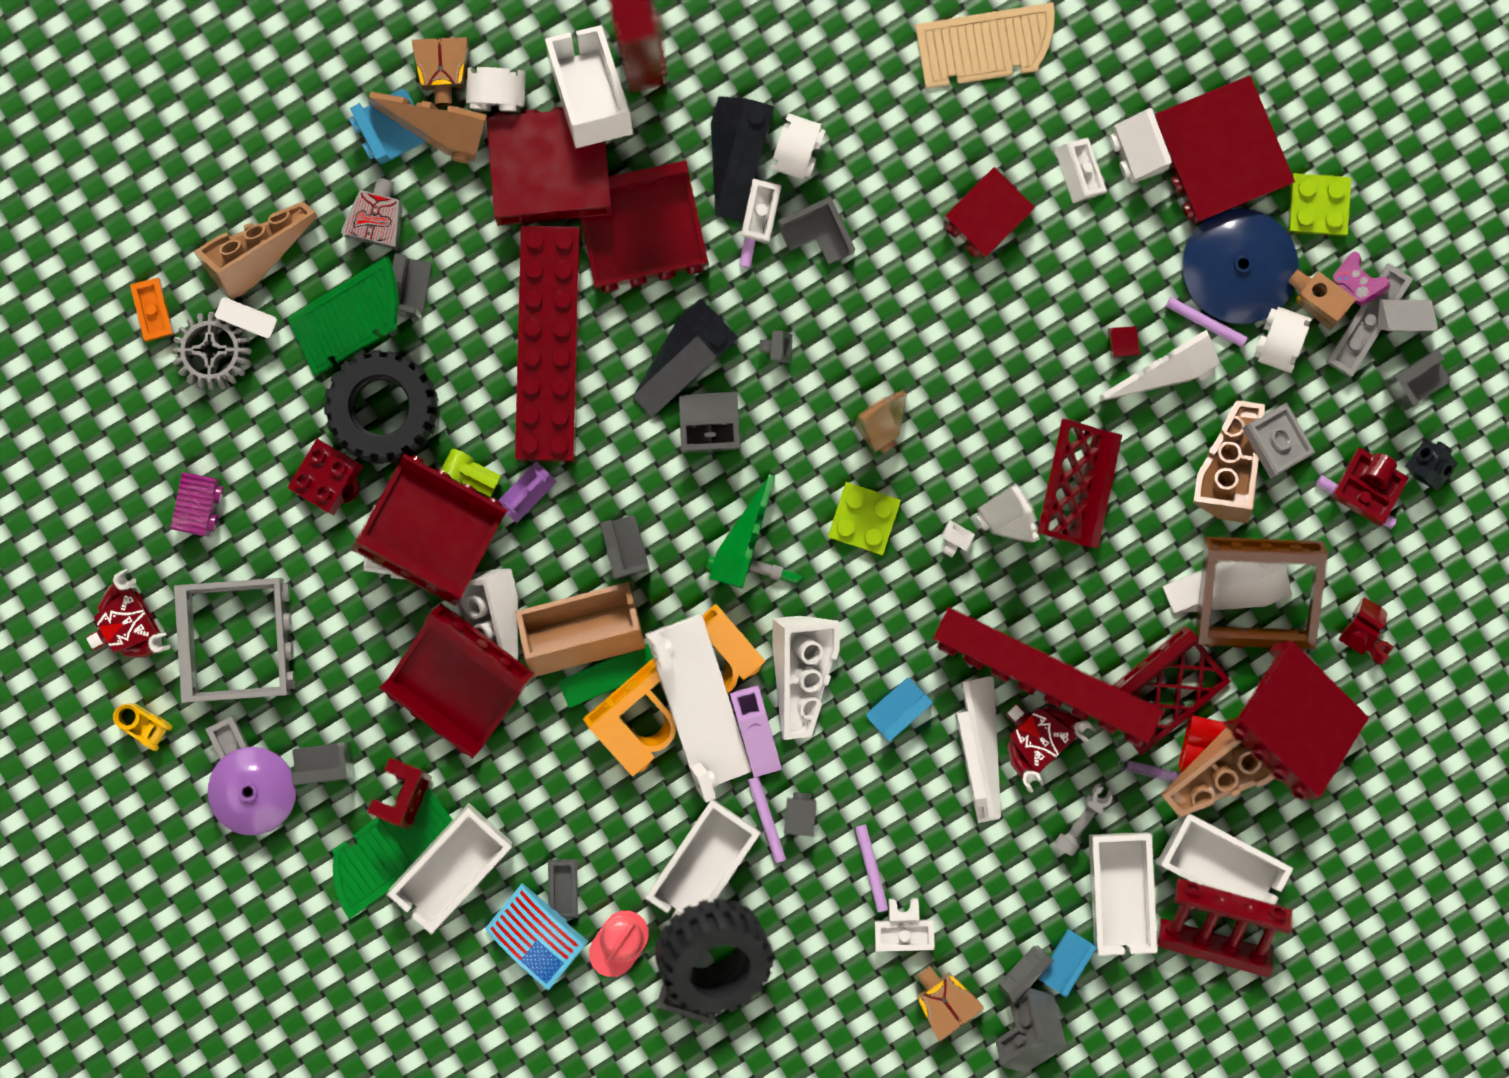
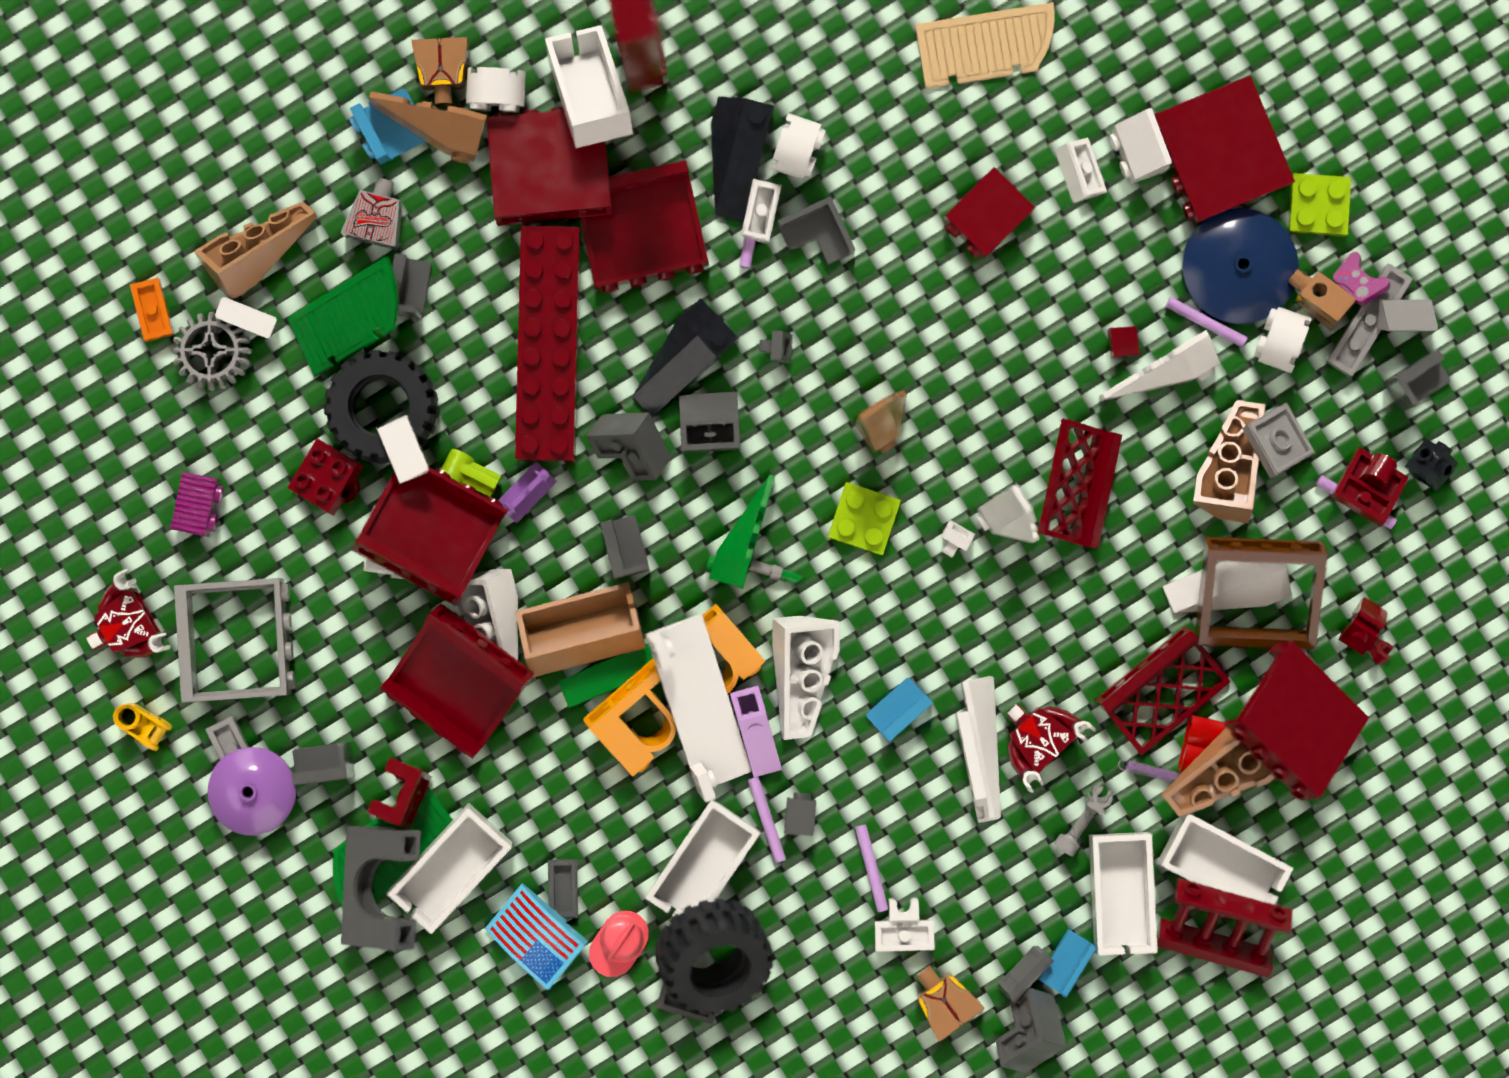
(361, 918): none -> dark grey arch
(403, 449): none -> white slope
(633, 440): none -> dark grey panel
(1048, 676): dark red brick -> none

